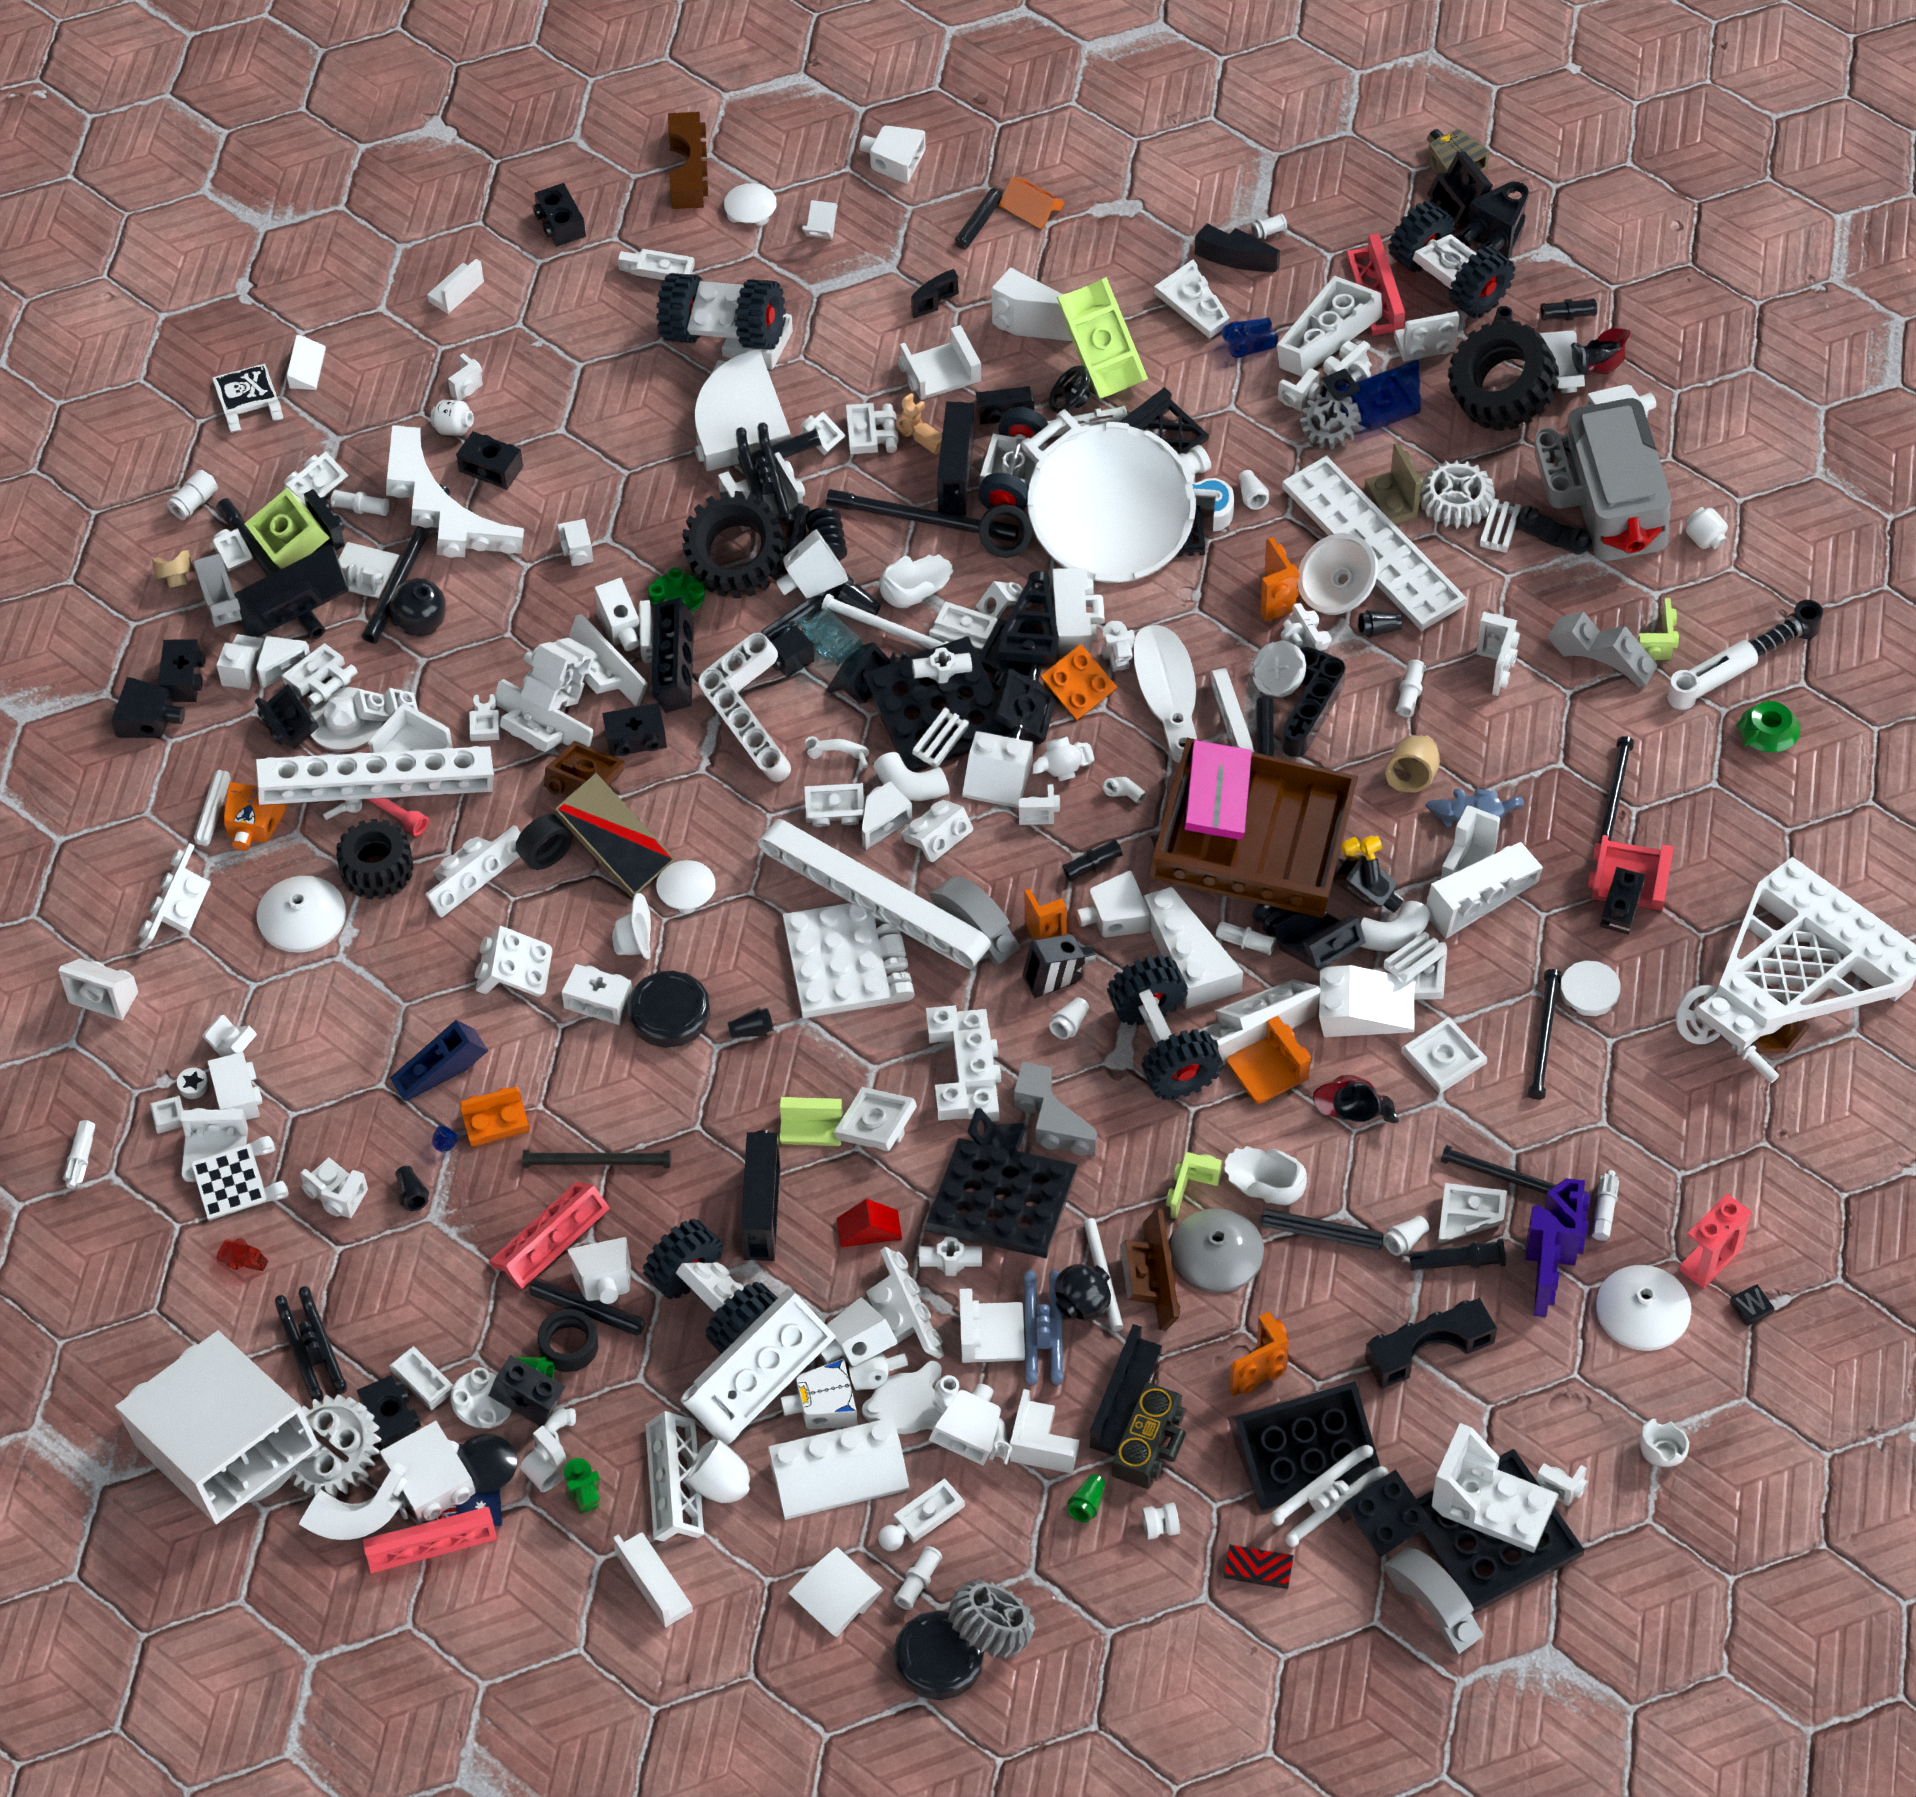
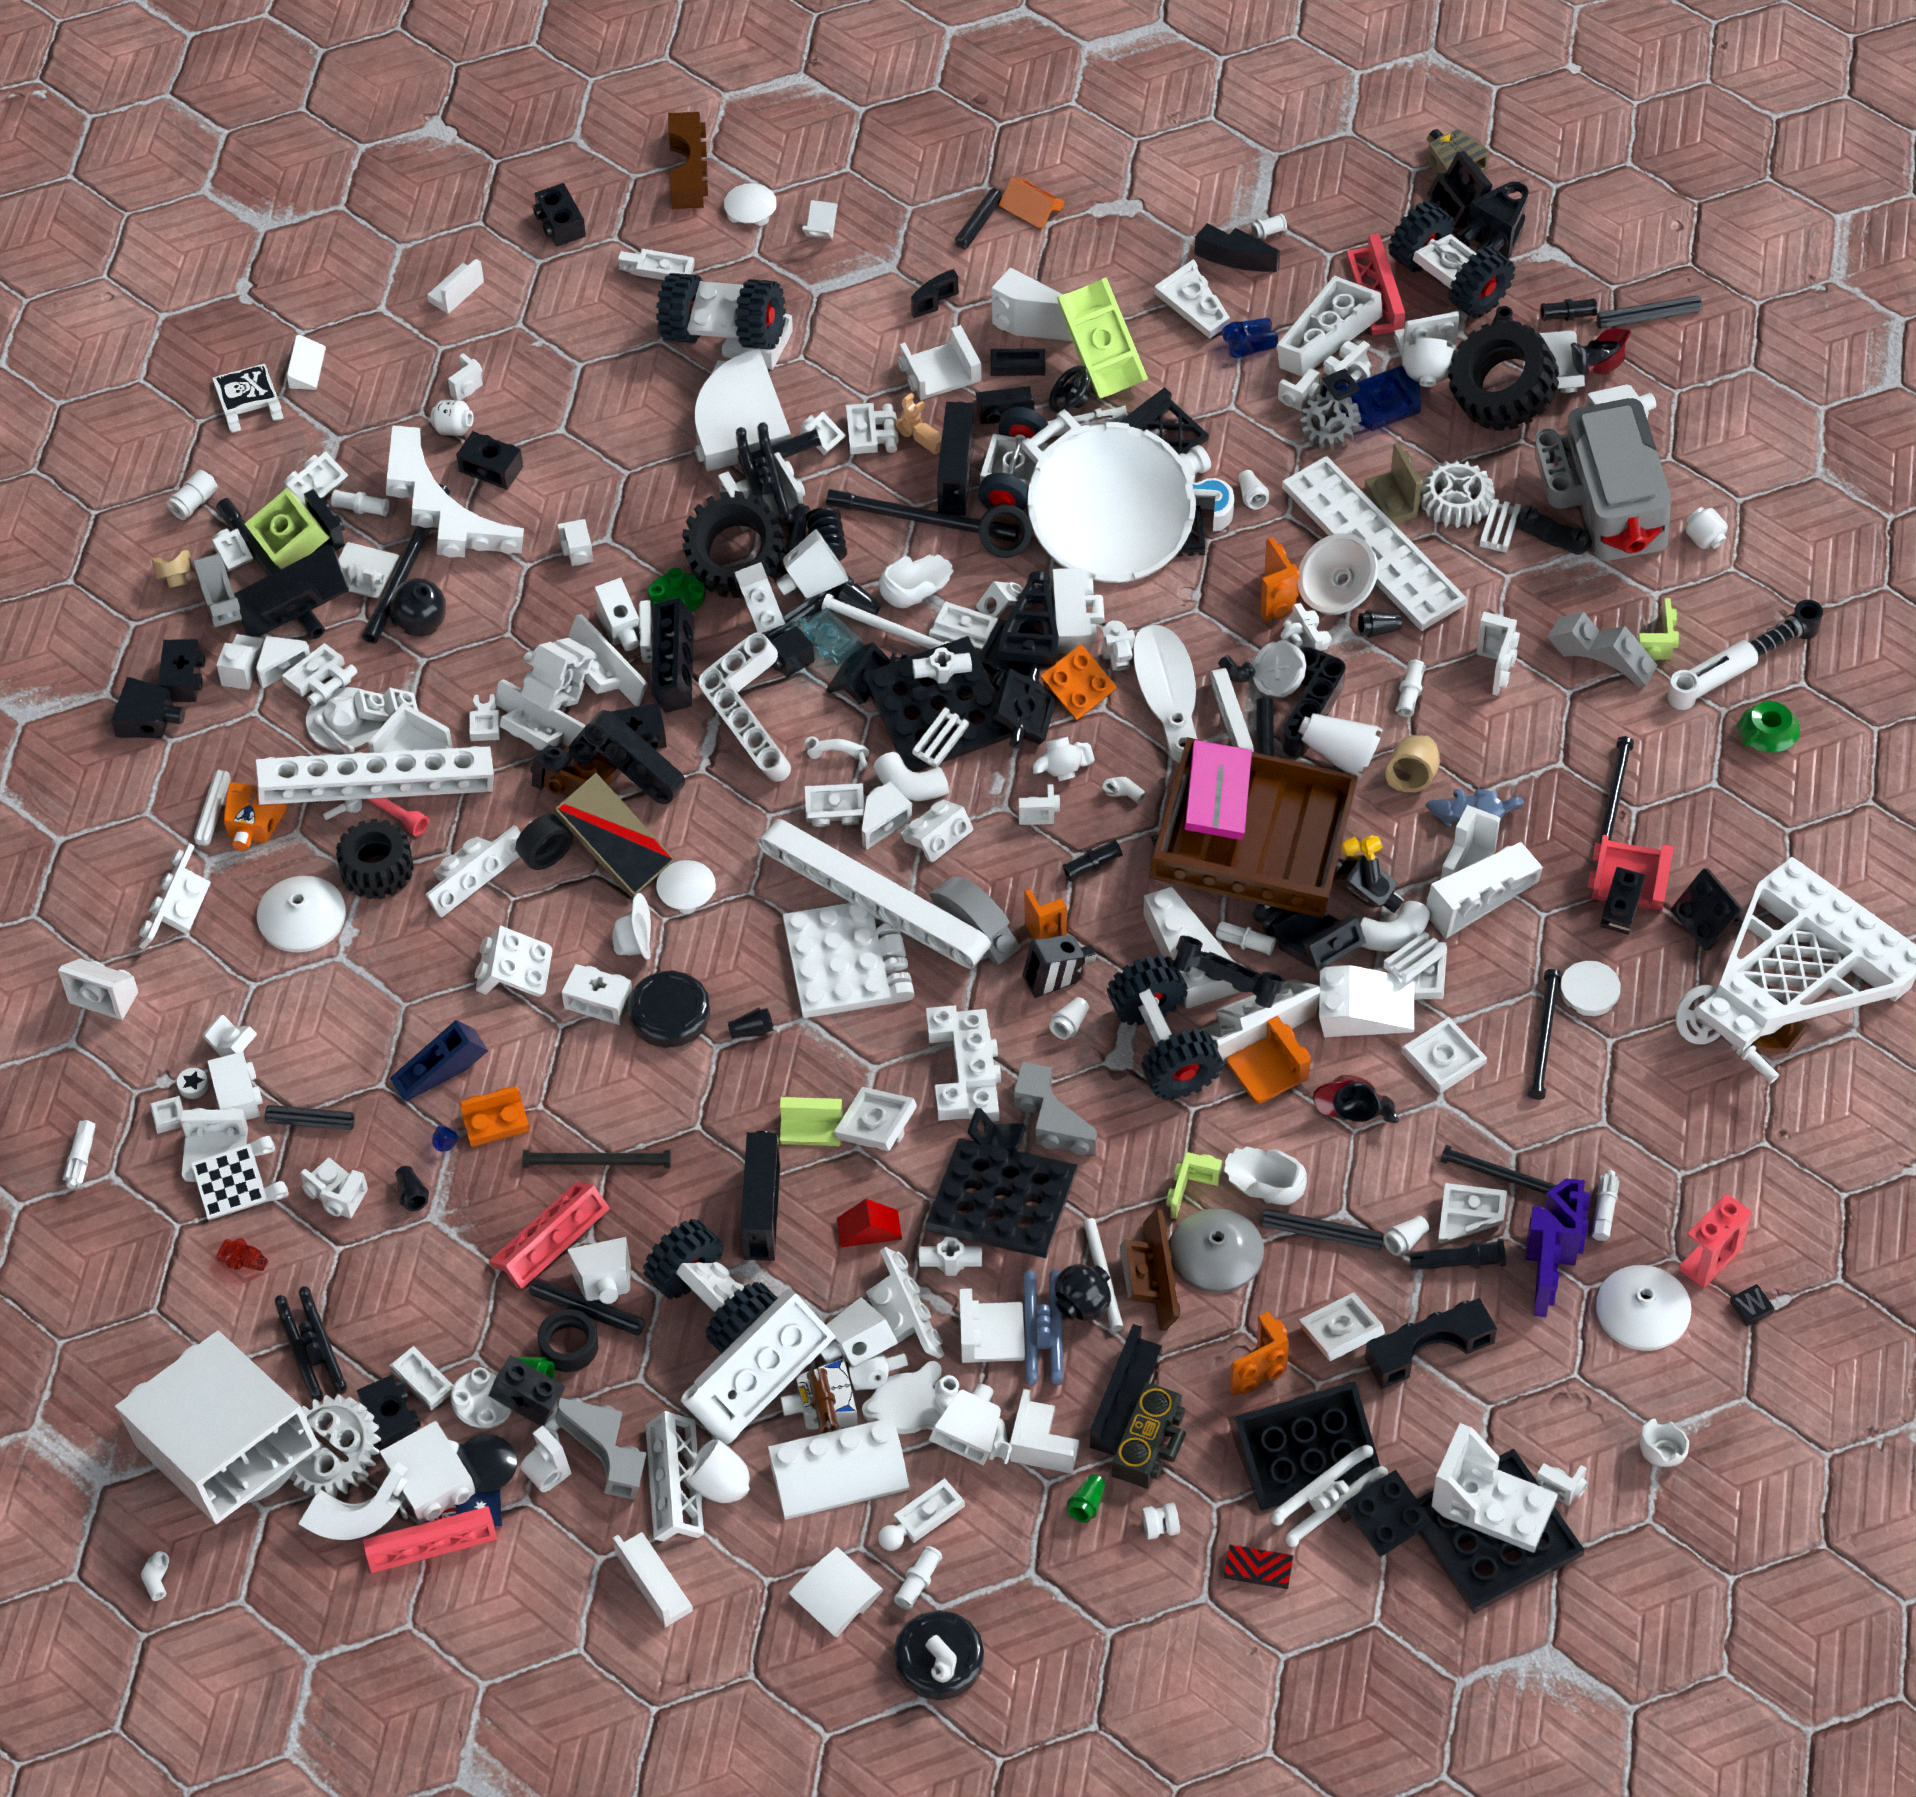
(153, 1574): none -> white arm
(287, 717): black bracket -> none
(310, 1117): none -> black axle
(347, 748): none -> white hinge
(550, 759): none -> black bracket
(582, 1484): green hips -> none
(598, 1430): none -> light grey arch
(629, 754): none -> black beam
(759, 598): none -> white brick
(822, 1400): none -> reddish brown pin
(895, 151): white torso -> none
(945, 1659): none -> white arm
(991, 1618): light grey gear -> none
(997, 769): white slope -> none
(1017, 362): none -> black tile
(1116, 907): white torso -> none
(1237, 673): none -> black arm
(1263, 986): none -> black plate
(1341, 741): none -> white cone
(1342, 1326): none -> white hinge
(1427, 360): none -> white cylinder
(1438, 1593): light grey arch -> none
(1649, 311): none -> black axle
(1708, 910): none -> black bracket

